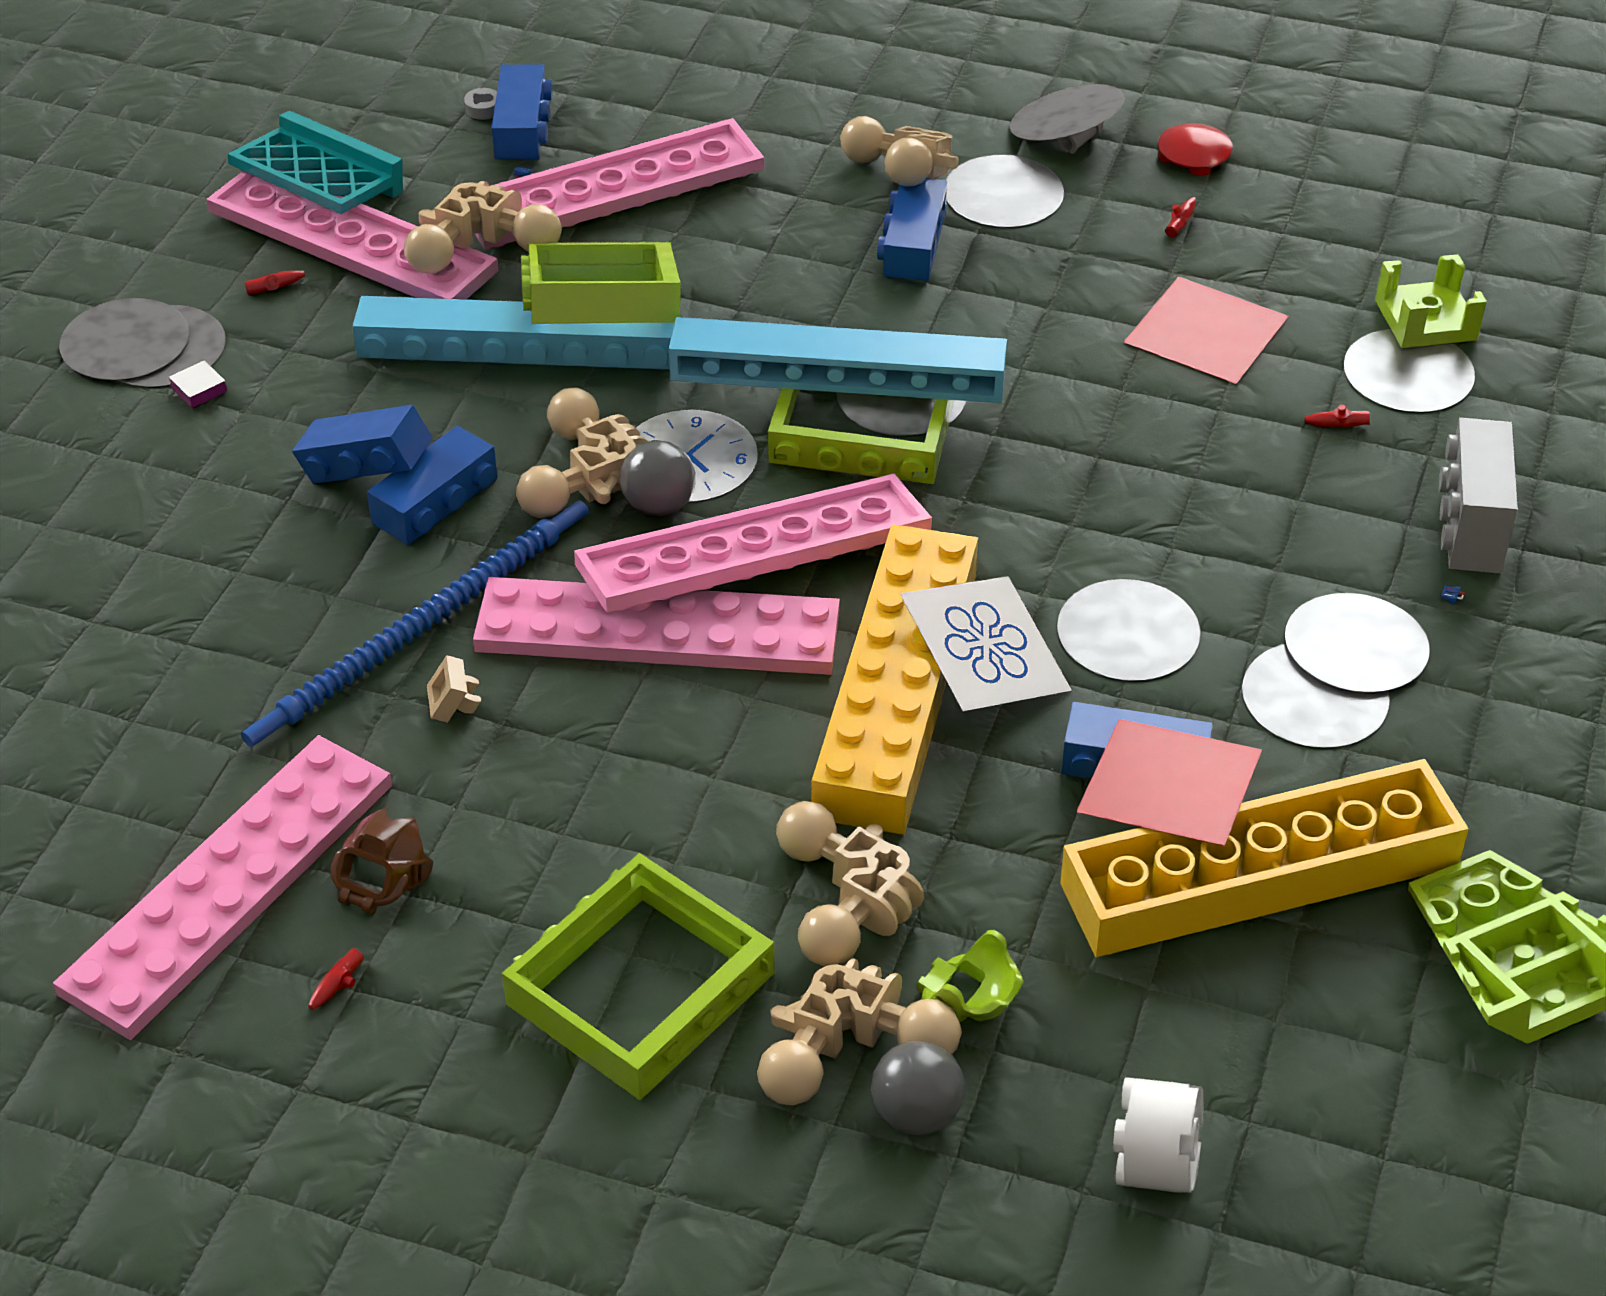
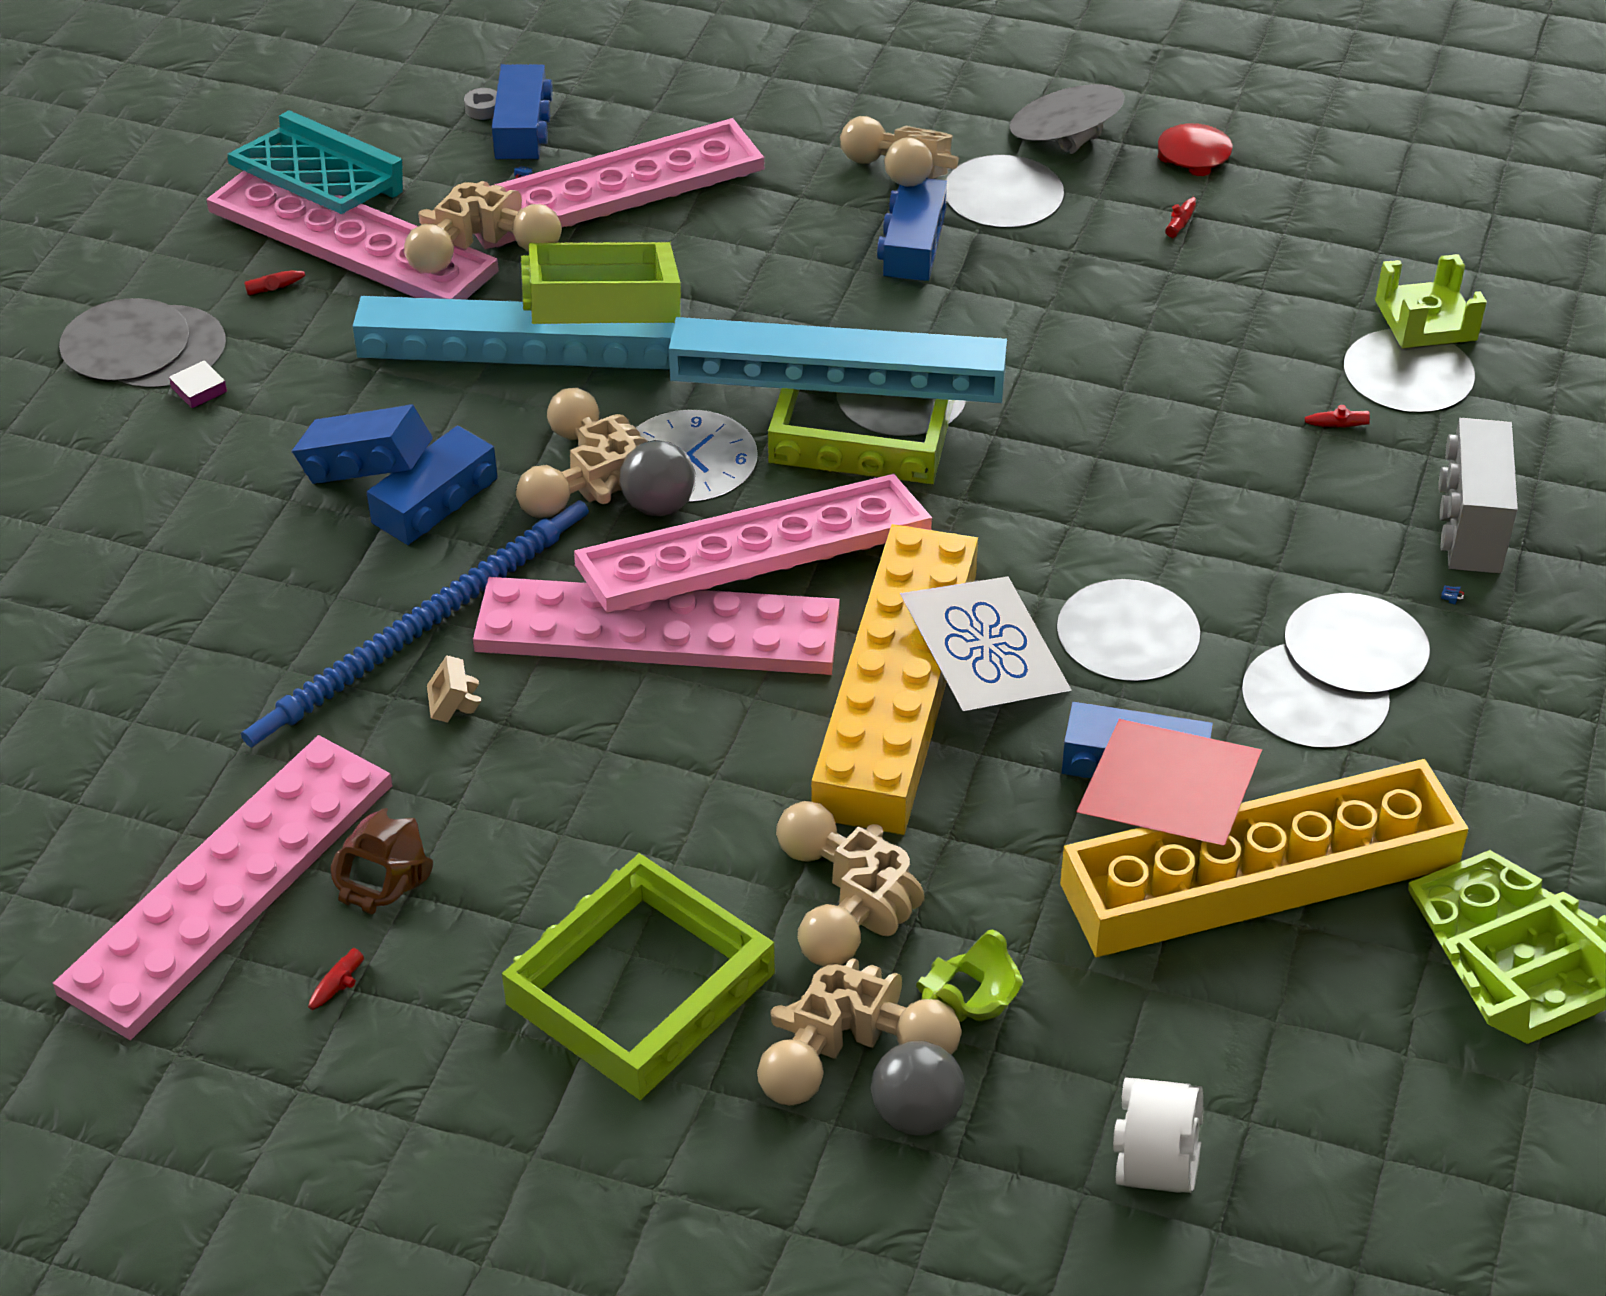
(1206, 330): sticker -> none

